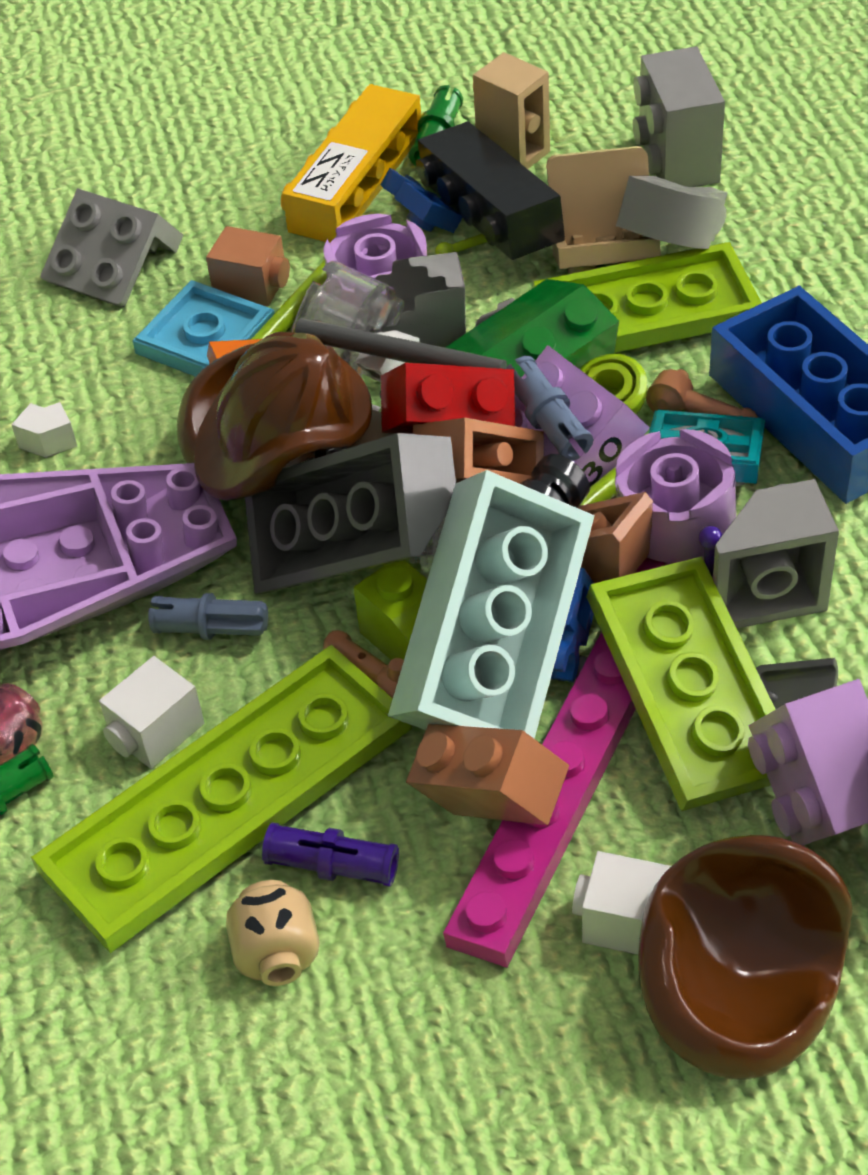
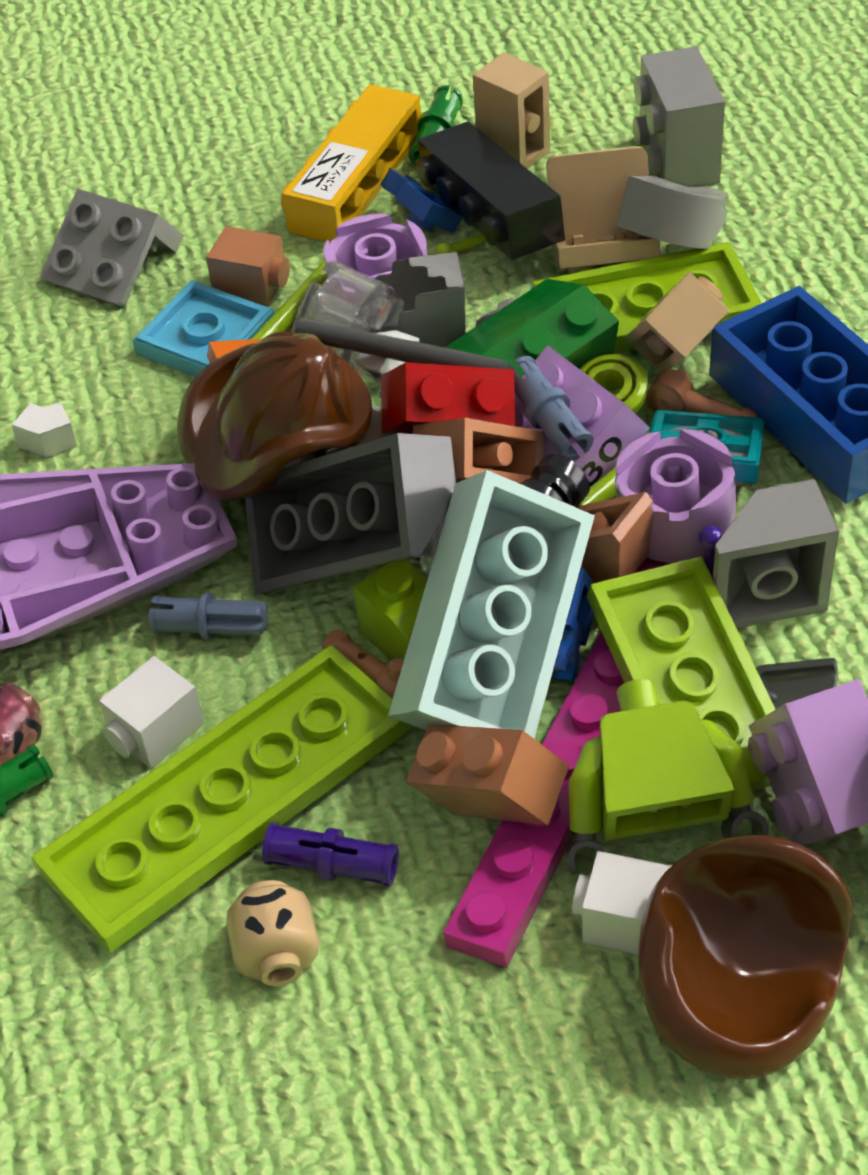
(657, 773): none -> lime torso
(678, 322): none -> tan brick

